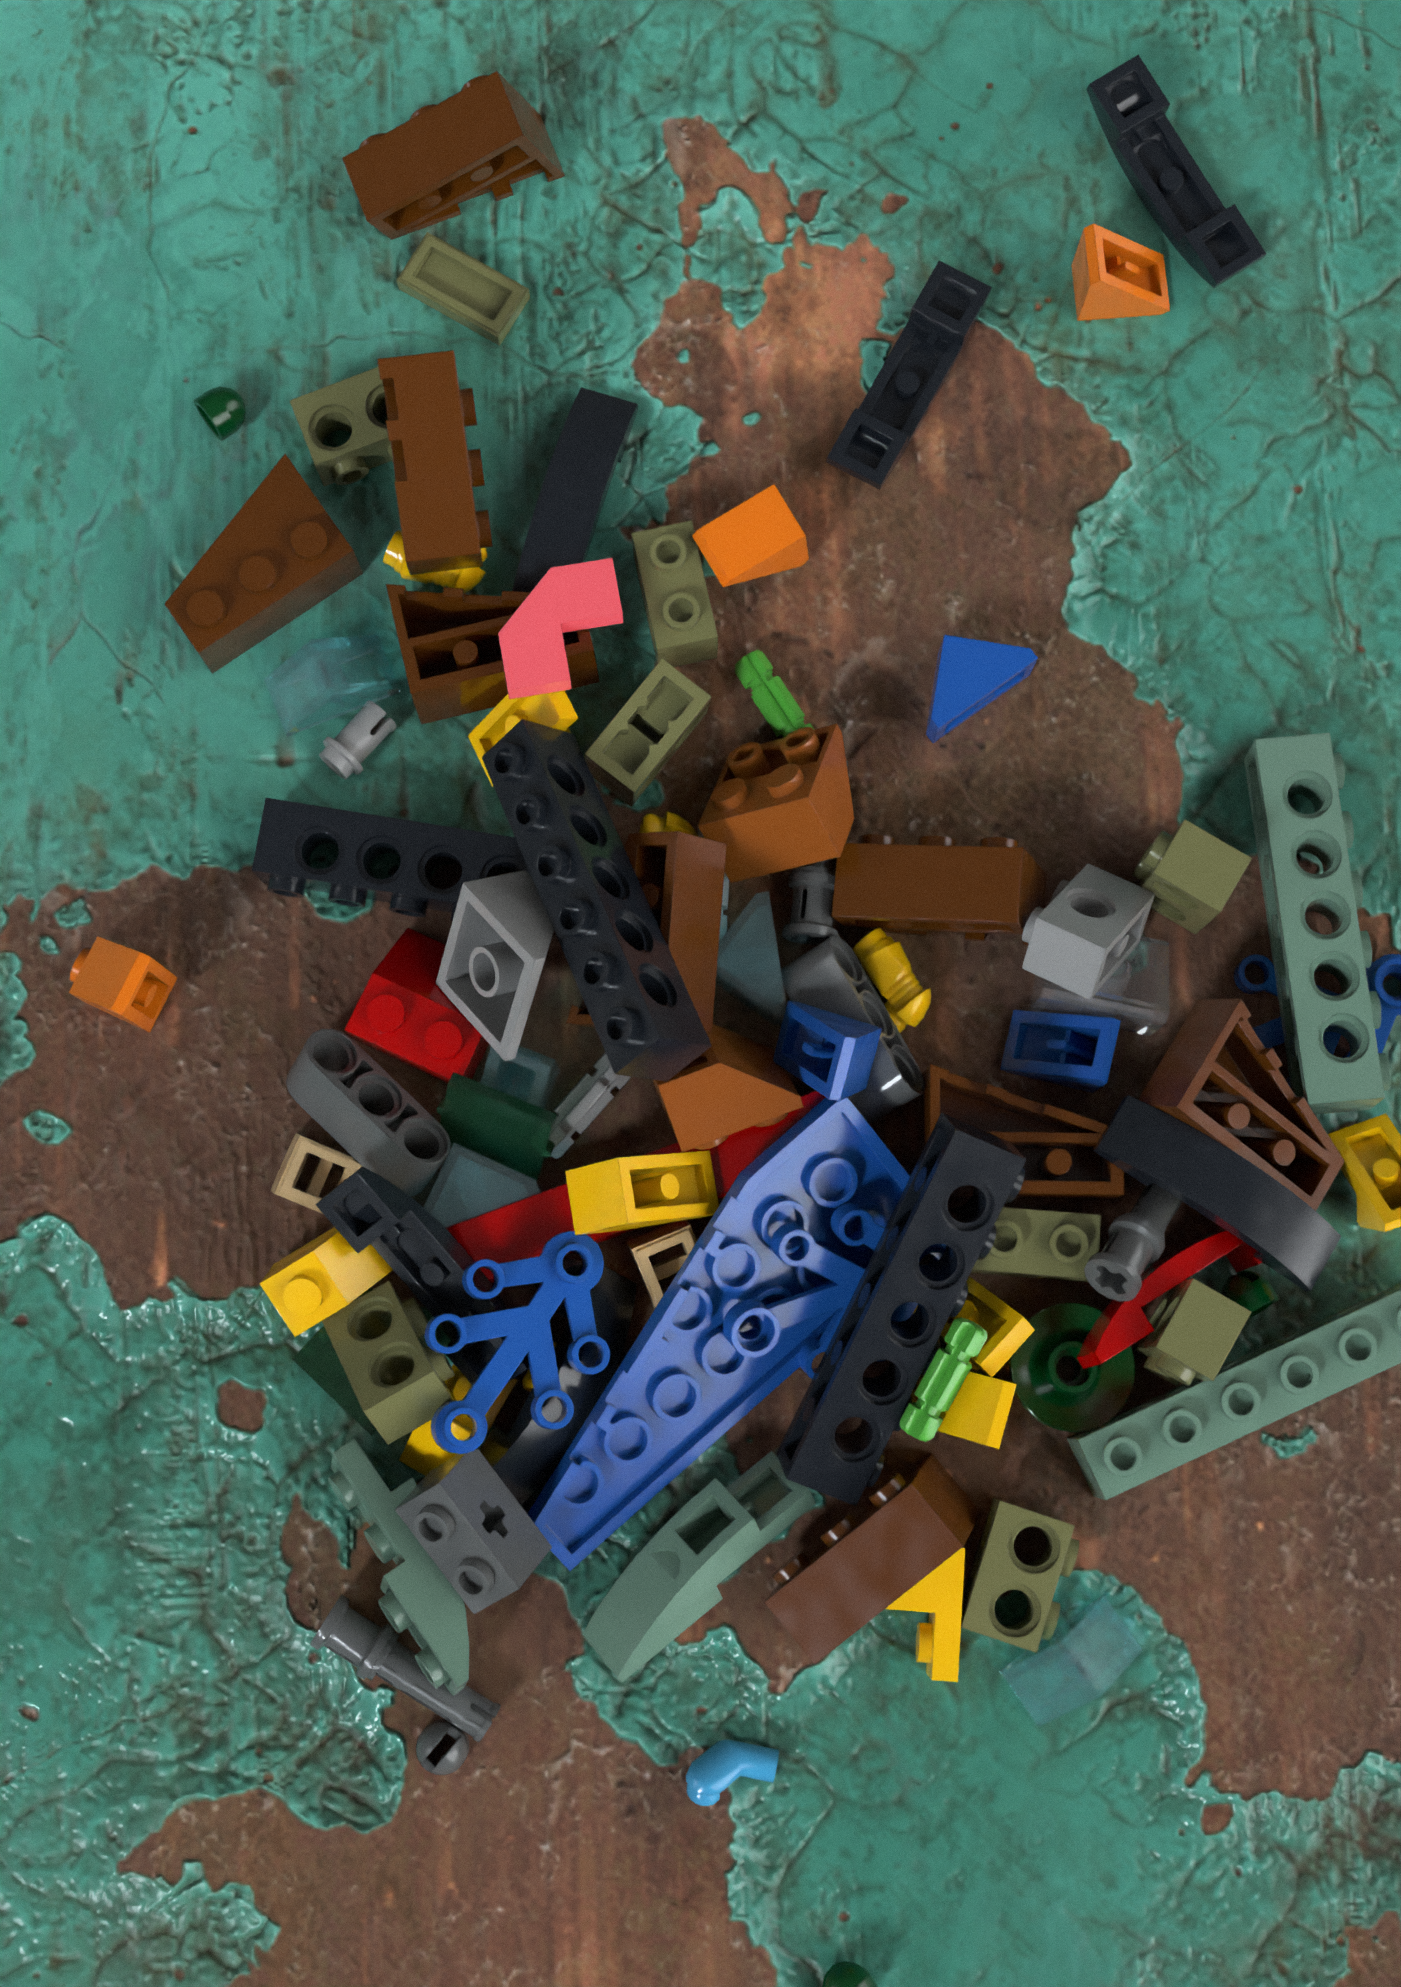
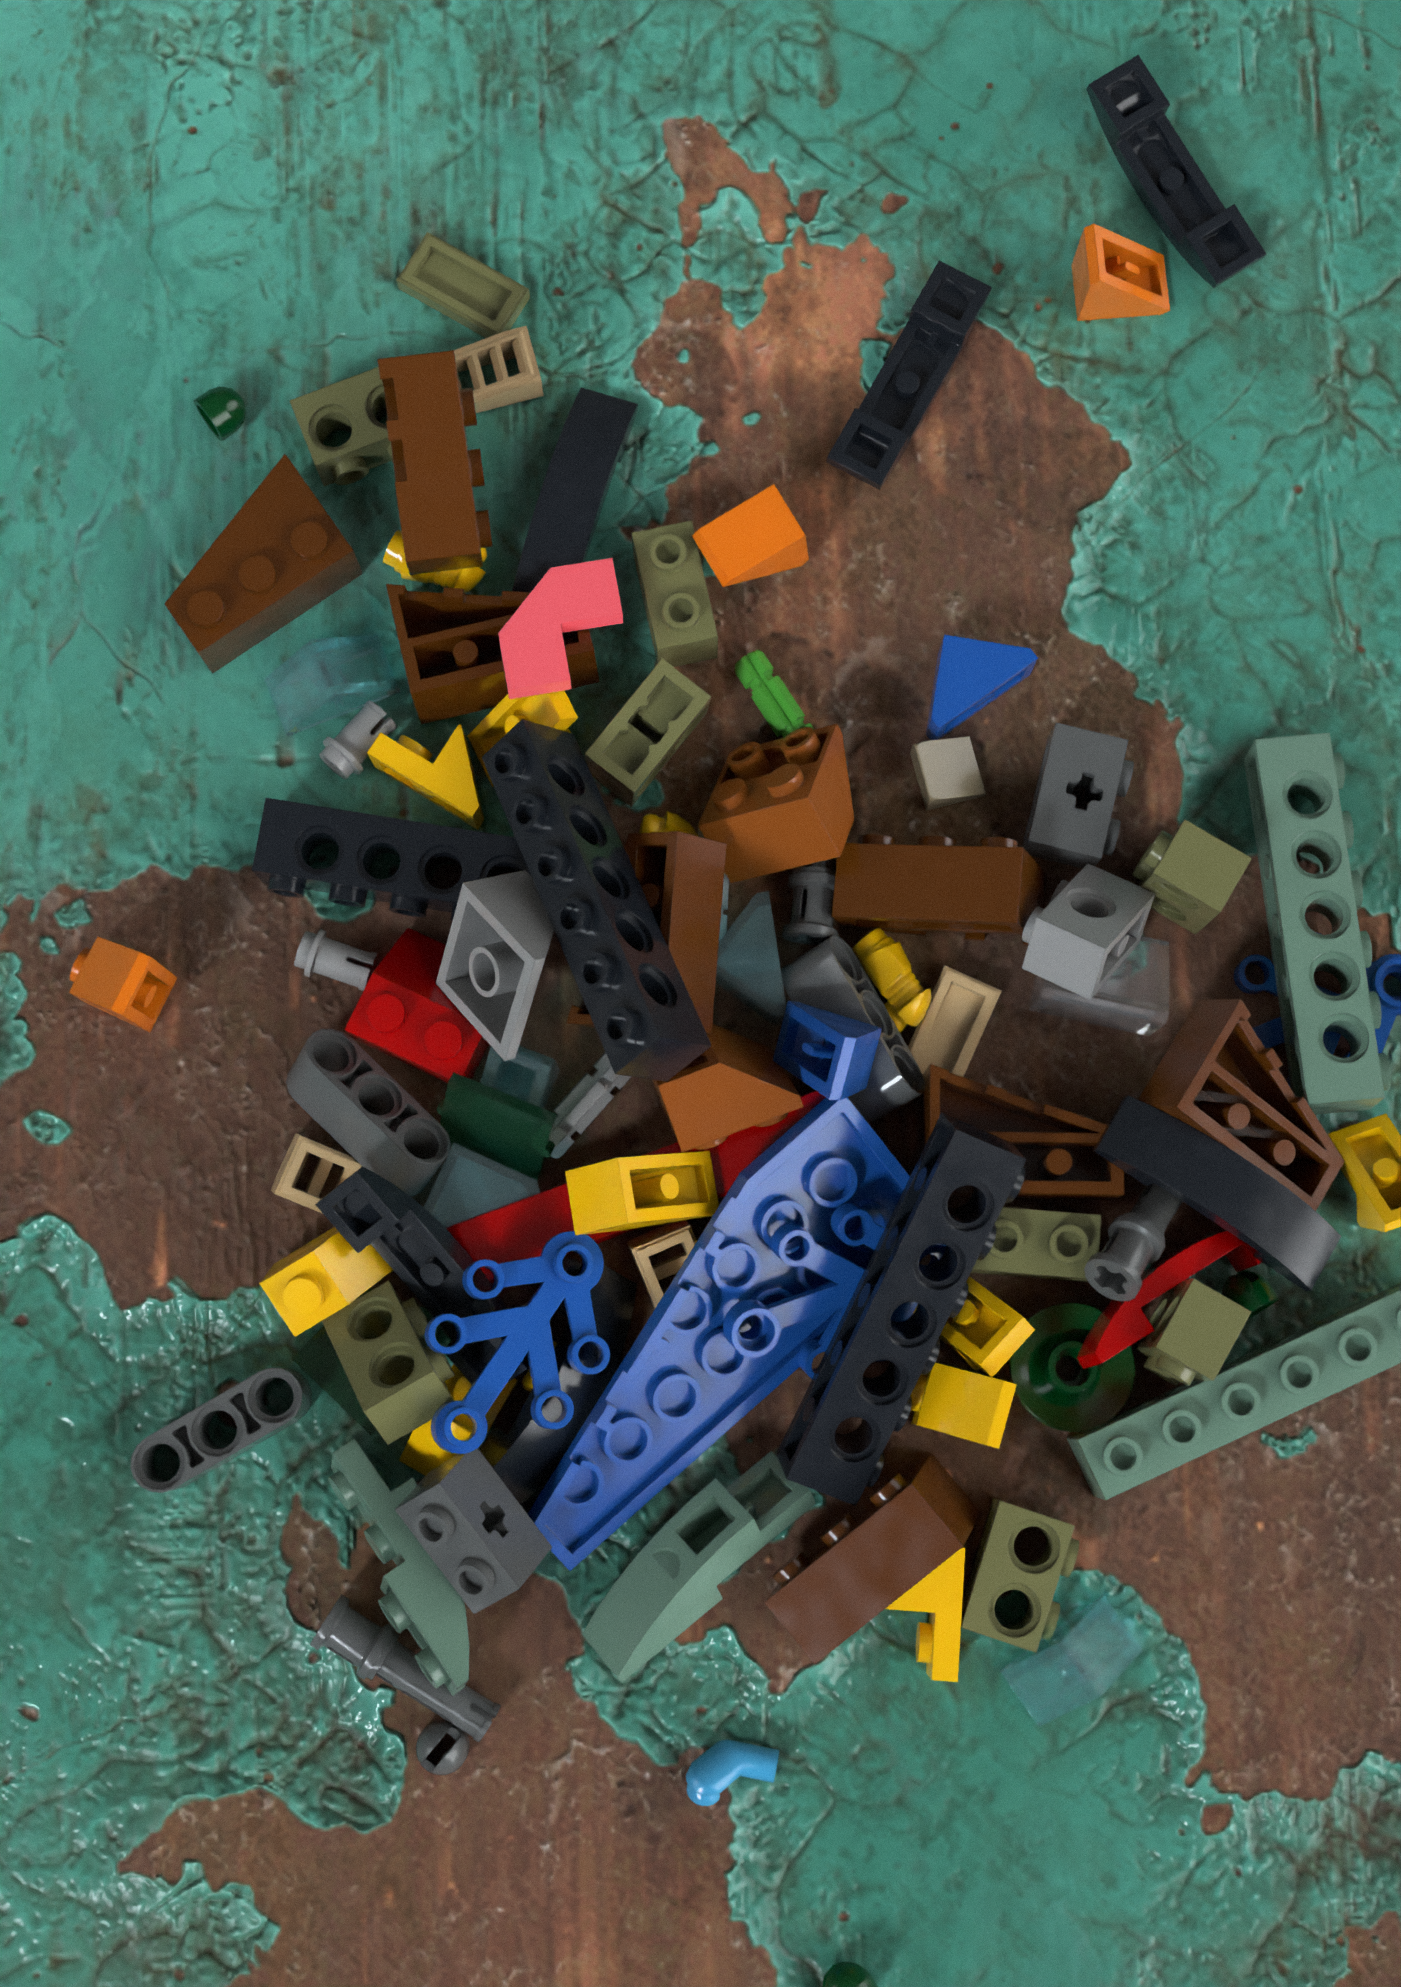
(191, 1436): none -> dark grey beam
(334, 960): none -> light grey pin
(445, 782): none -> yellow slope
(450, 155): reddish brown wedge -> none
(494, 351): none -> tan slope
(943, 1379): bright green axle -> none
(946, 771): none -> dark tan slope
(953, 1022): none -> tan tile
(1061, 1048): blue slope -> none
(1083, 761): none -> dark grey brick

